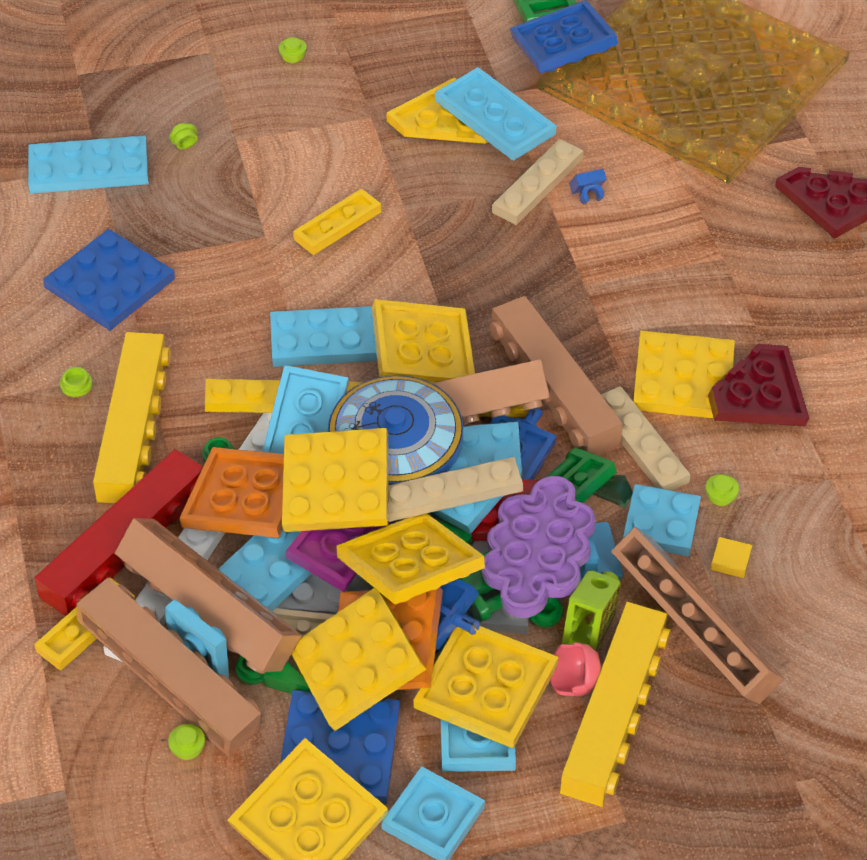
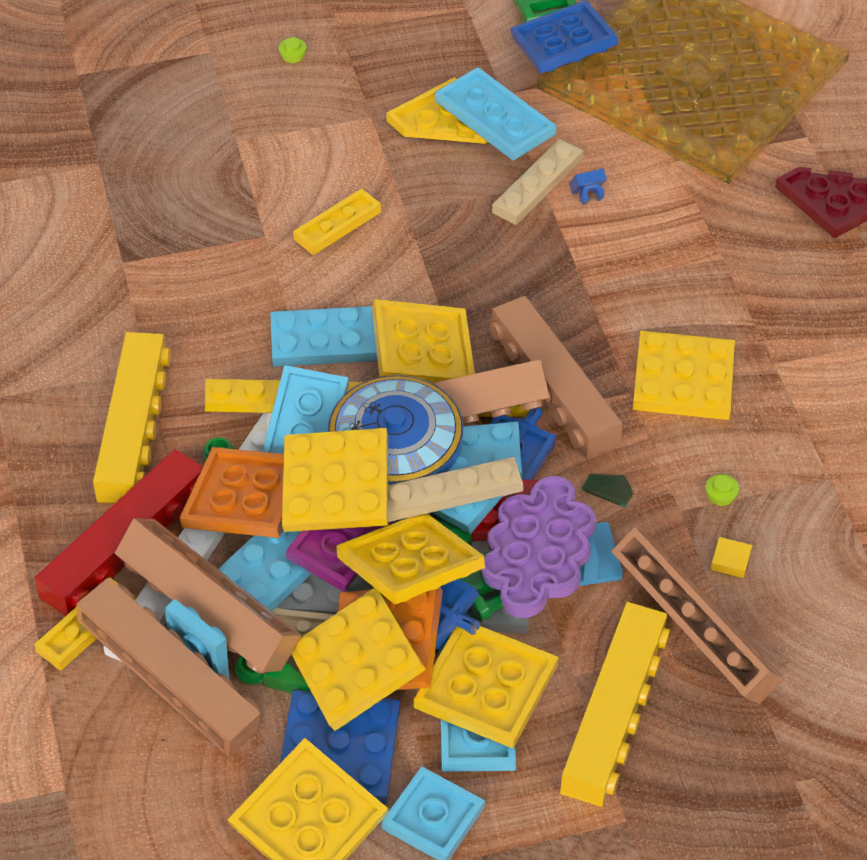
(76, 382): lime plate -> none
(87, 164): medium azure plate -> none
(109, 279): blue plate -> none
(184, 135): lime plate -> none
(186, 741): lime plate -> none
(549, 615): green plate -> none
(576, 670): coral hair -> none
(585, 472): green plate -> none
(594, 595): lime torso -> none
(646, 444): tan plate -> none
(664, 516): medium azure plate -> none
(761, 390): dark red plate -> none

